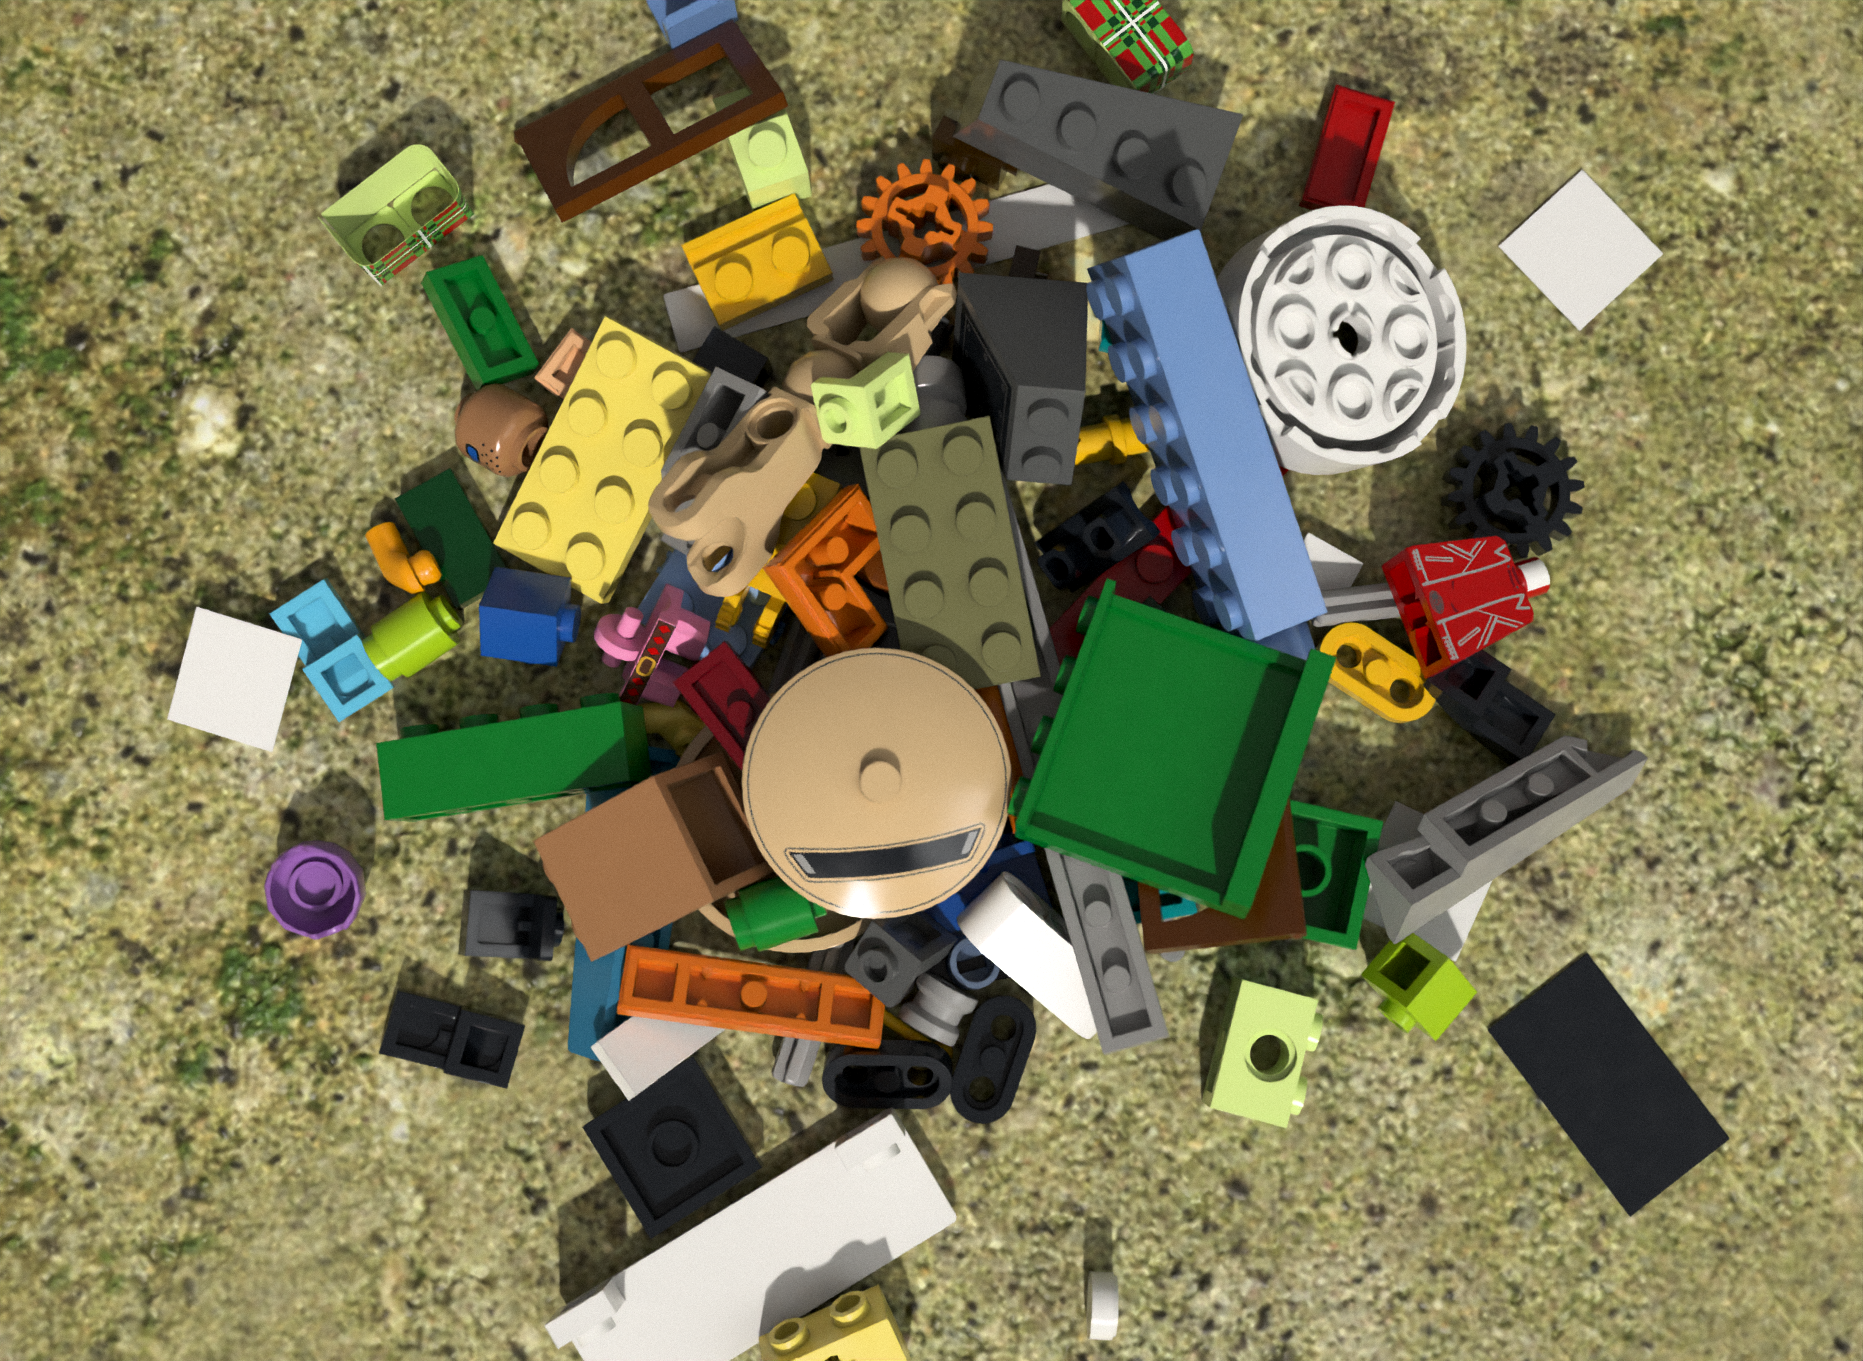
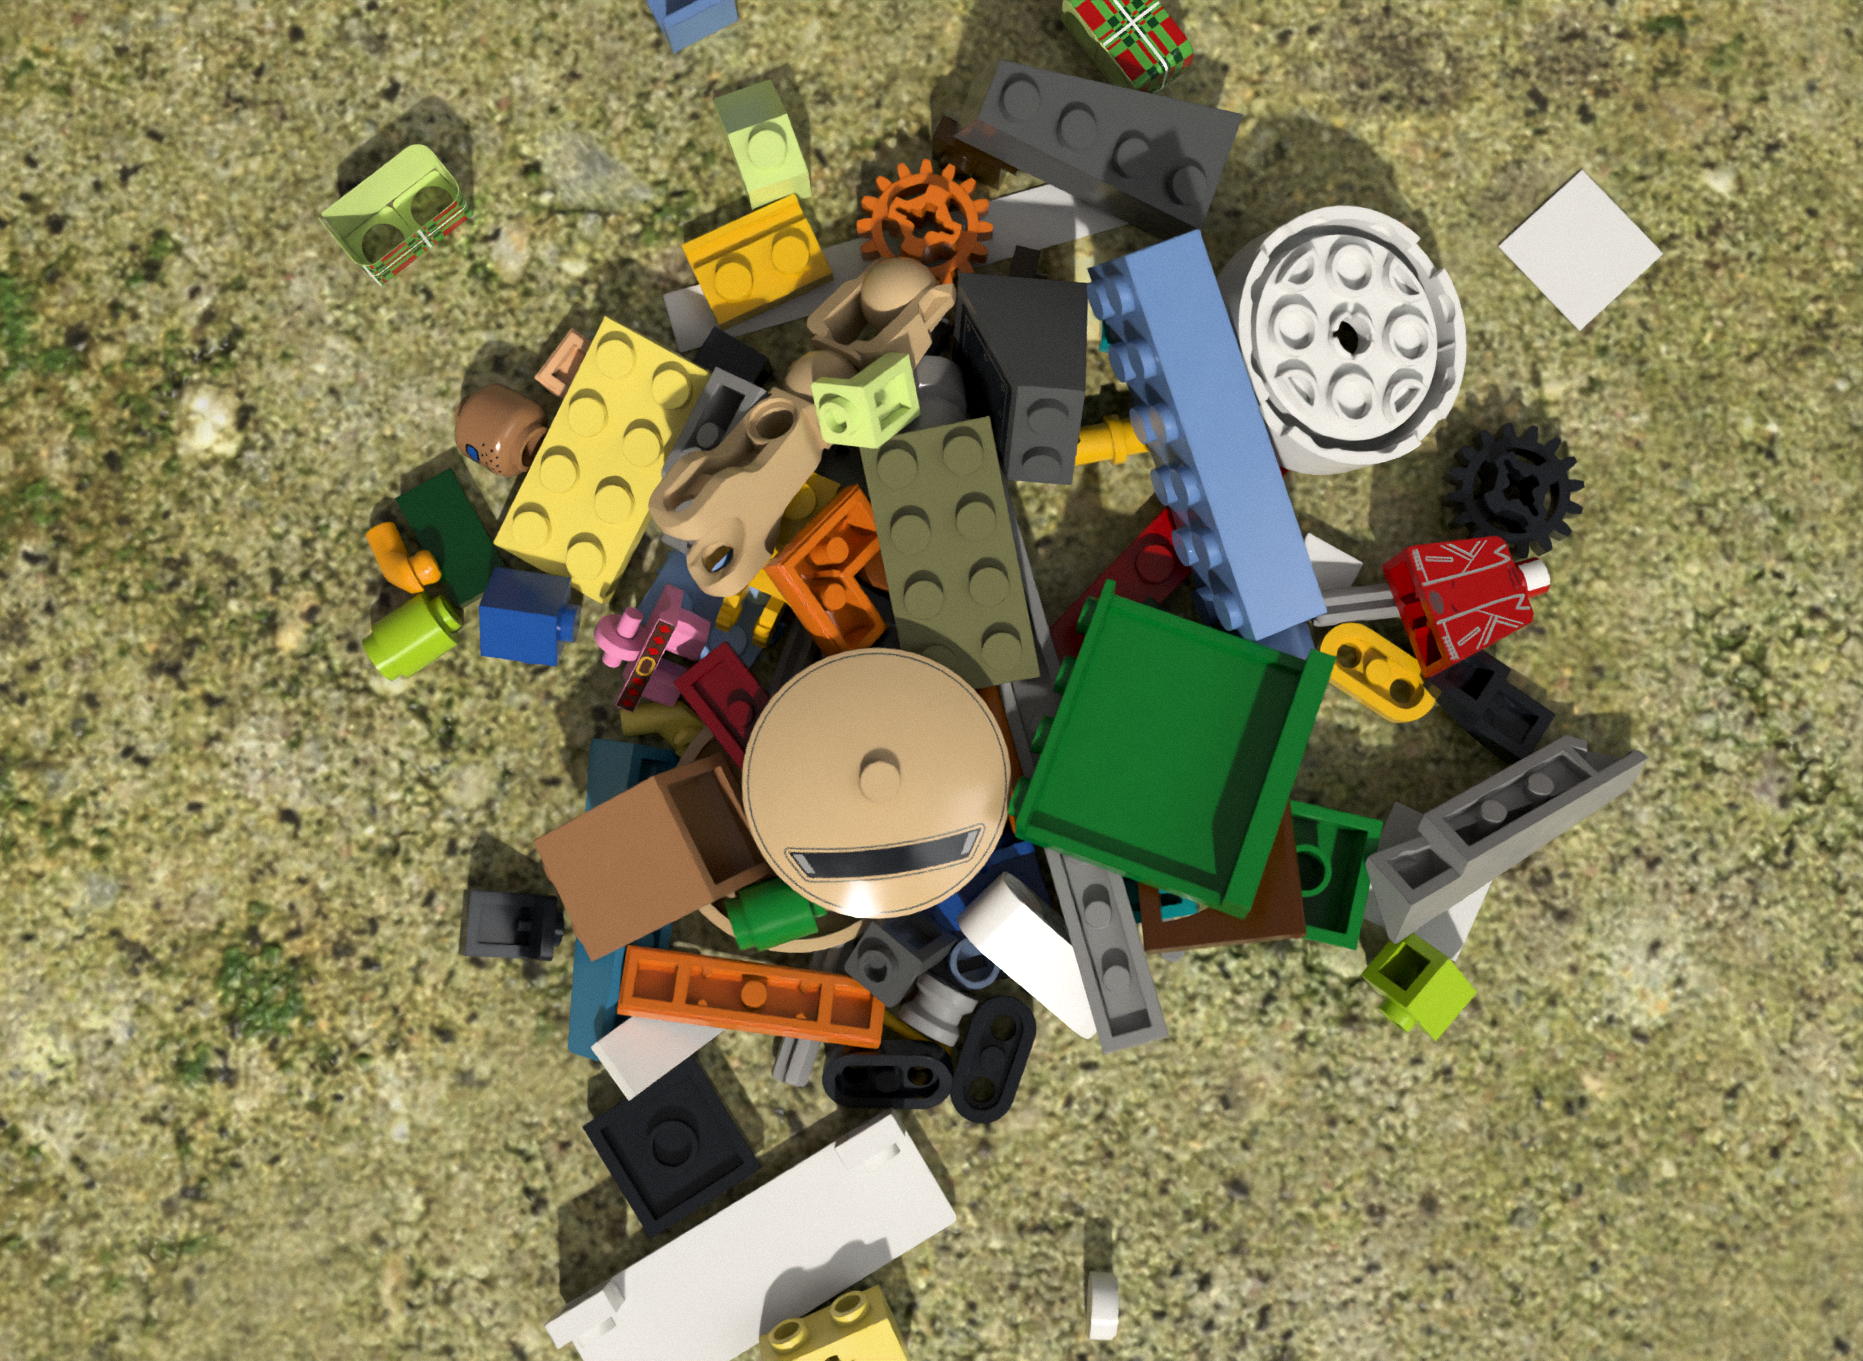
(234, 679): white sticker -> none
(315, 889): medium lavender hair -> none
(332, 649): medium azure slope -> none
(452, 1038): black slope -> none
(479, 322): green plate -> none
(513, 760): green brick -> none
(557, 138): reddish brown window -> none
(1094, 539): black hips -> none
(1232, 1079): yellowish green brick -> none
(1347, 150): red tile -> none
(1608, 1084): black sticker -> none

